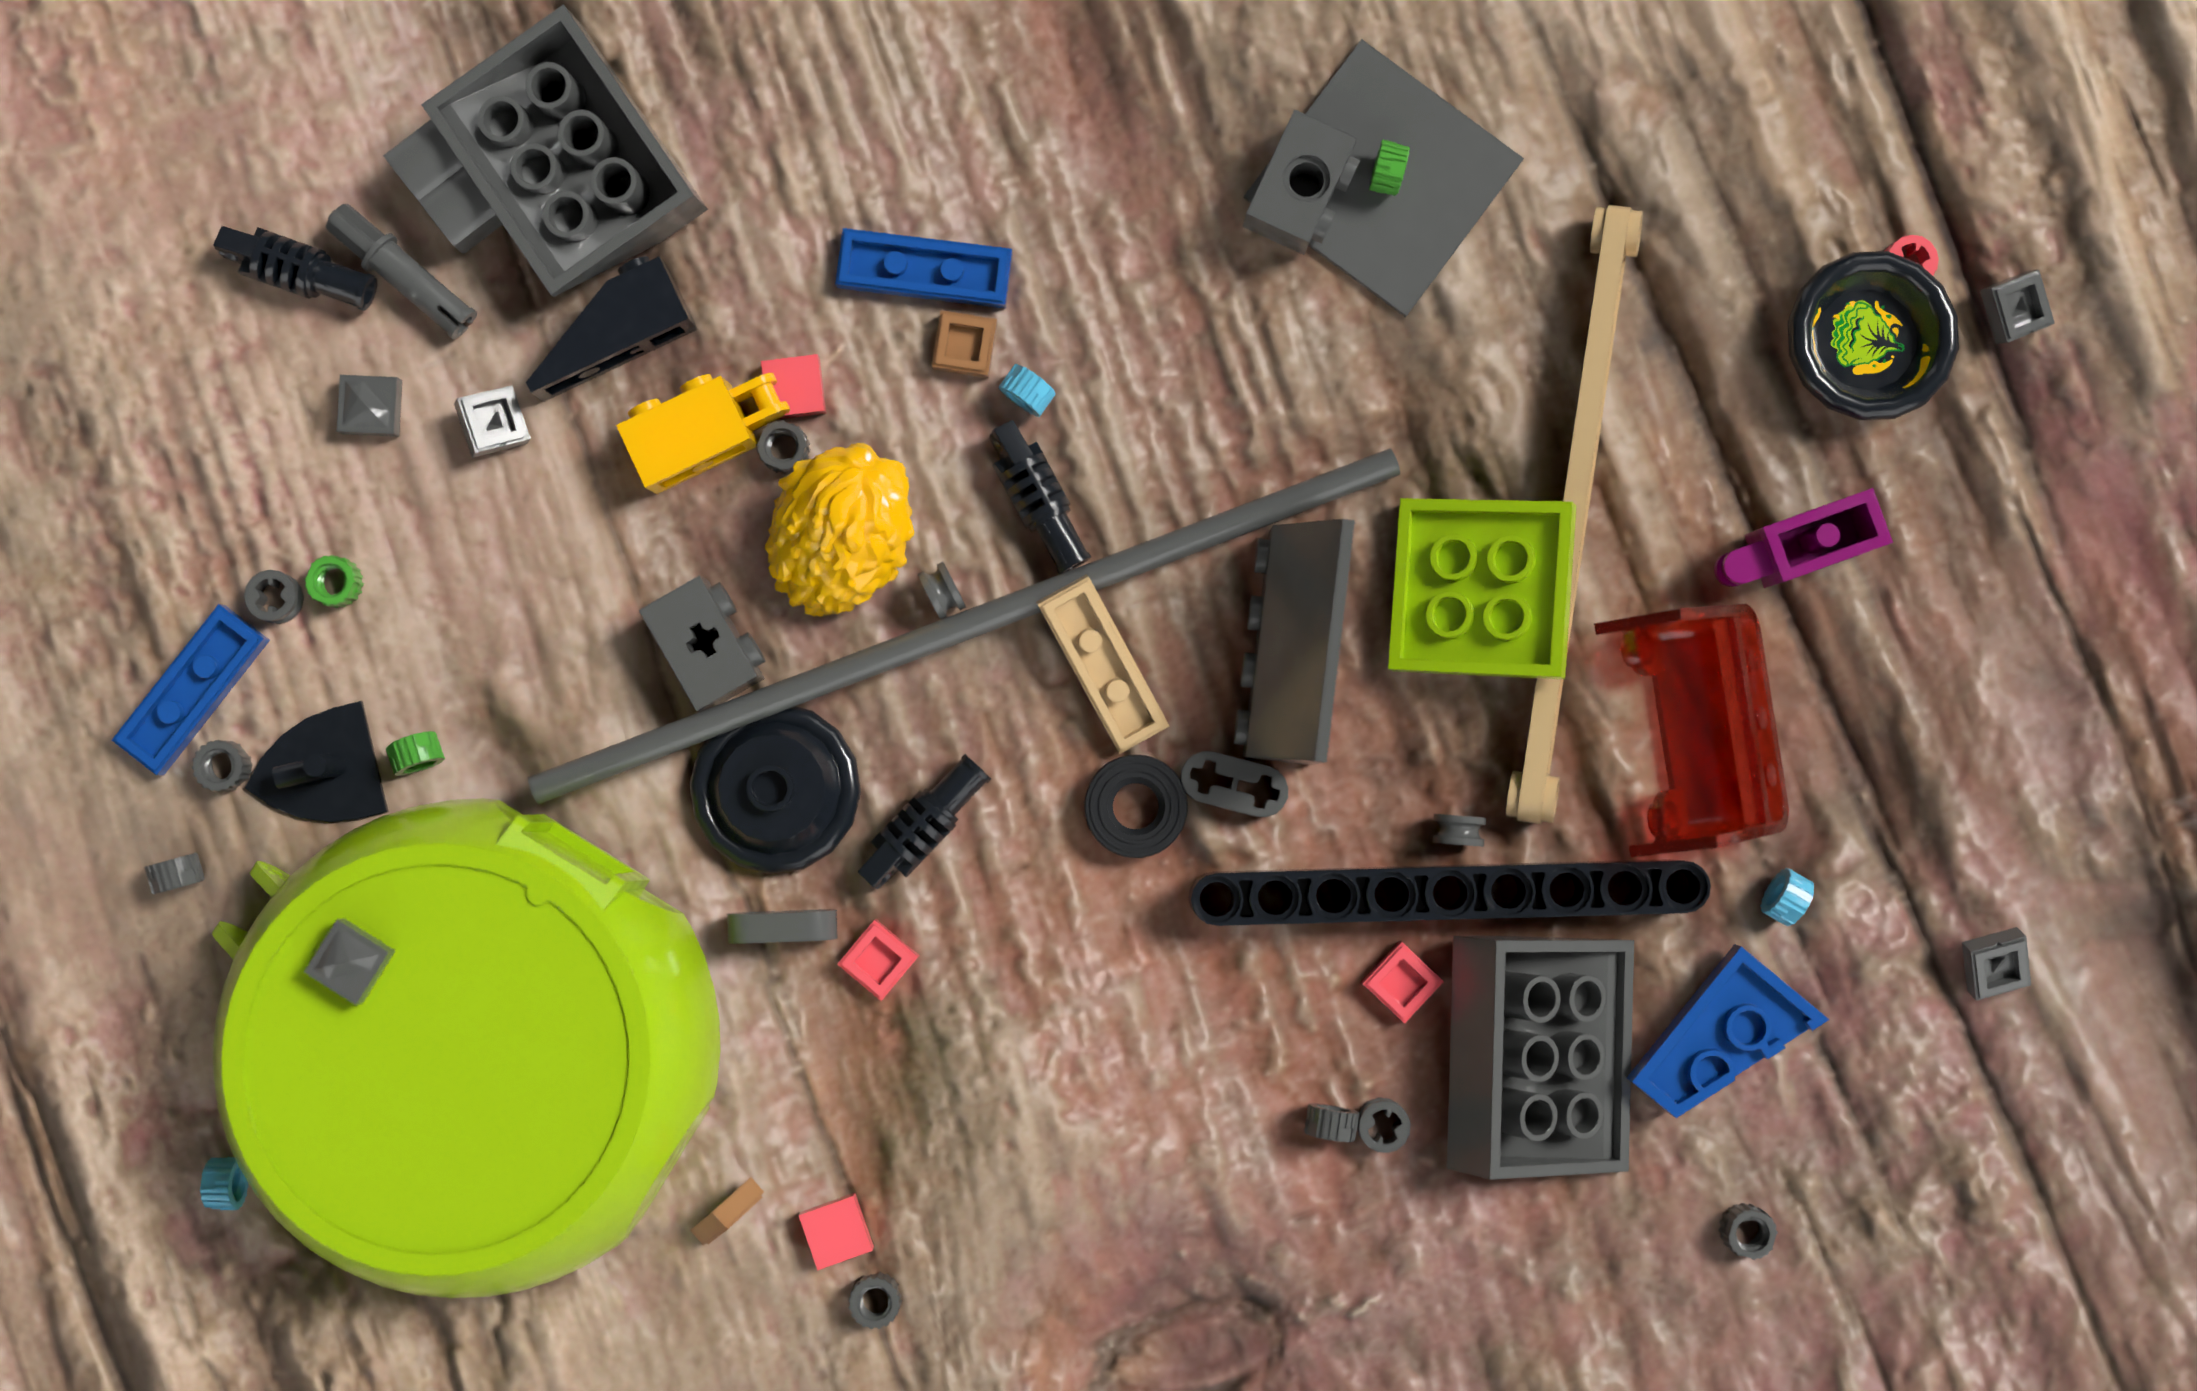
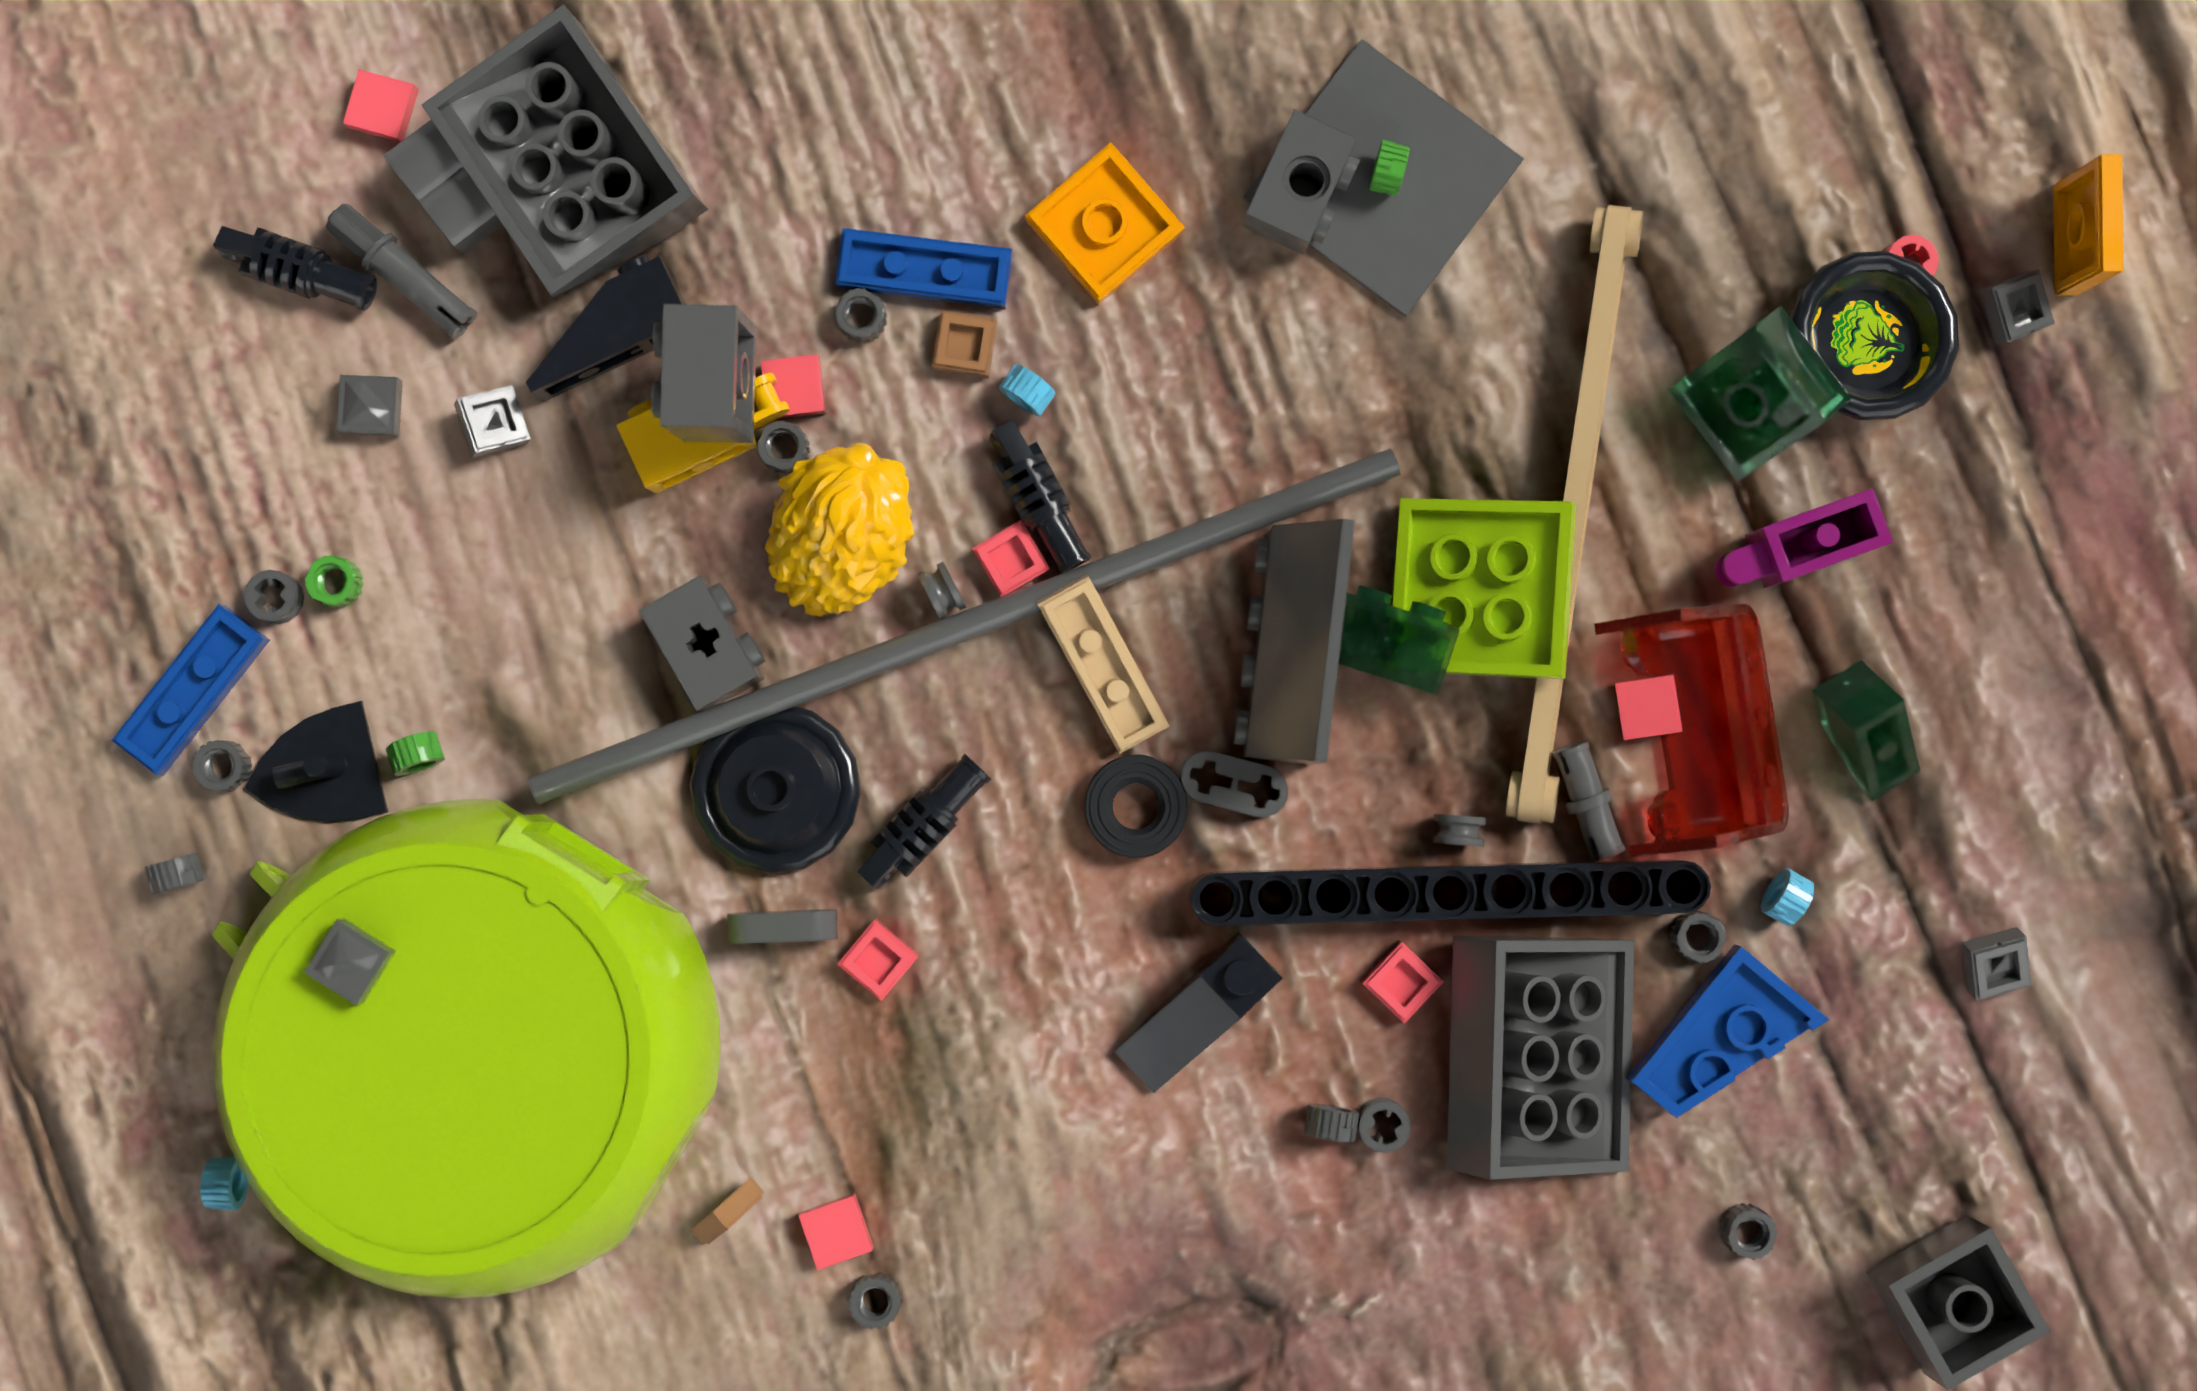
(380, 106): none -> coral tile
(705, 373): none -> dark grey brick
(843, 310): none -> dark grey axle
(1011, 559): none -> coral tile
(1104, 223): none -> light orange tile
(1198, 1012): none -> black slope
(1395, 642): none -> clear green bracket
(1588, 801): none -> dark grey pin
(1648, 707): none -> coral tile
(1712, 948): none -> dark grey axle
(1760, 394): none -> clear green brick
(1868, 728): none -> clear green slope
(1958, 1302): none -> dark grey brick
(2088, 226): none -> light orange tile

